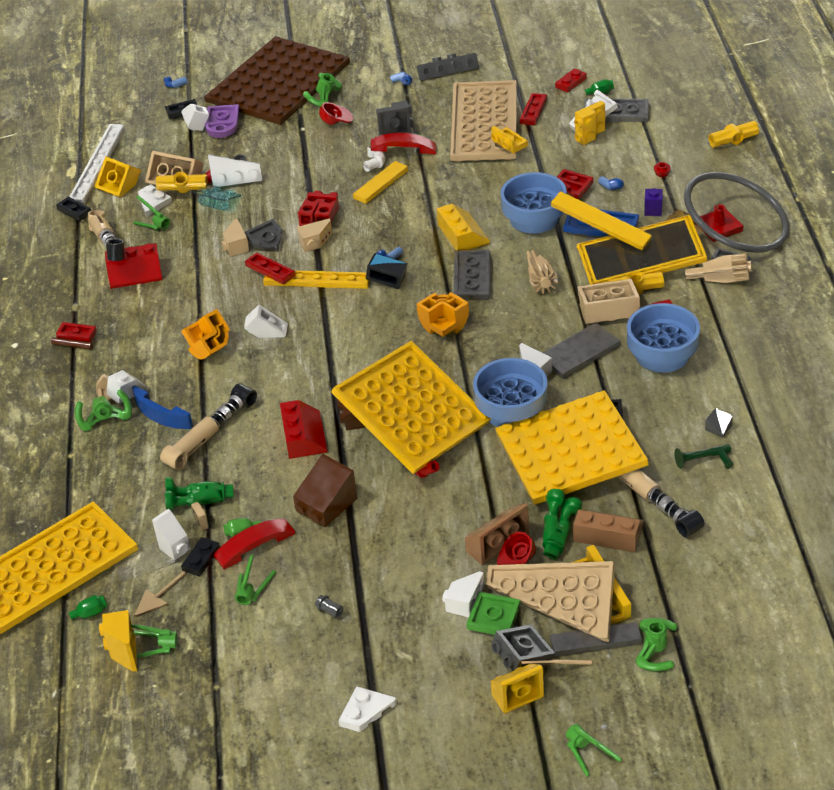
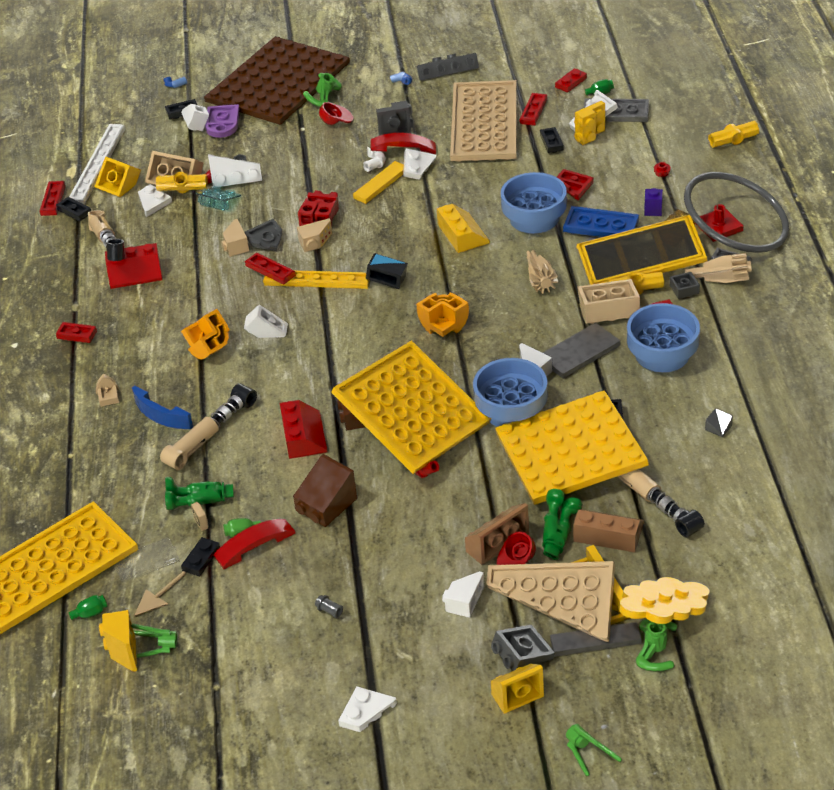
(52, 196): none -> red tile
(72, 343): reddish brown piece -> none
(102, 410): bright green piece -> none
(123, 381): white slope -> none
(159, 220): bright green plant -> none
(170, 535): white slope -> none
(245, 591): bright green plant -> none
(393, 254): medium blue arm -> none
(416, 163): none -> white wing
(472, 274): flat silver tile -> none
(492, 613): bright green plate -> none
(508, 139): yellow bracket -> none
(546, 663): tan piece -> none
(551, 140): none -> black plate
(601, 220): yellow tile -> none
(611, 184): arm -> none
(664, 600): none -> yellow plate
(684, 285): none -> dark grey piece
(722, 450): dark green piece -> none

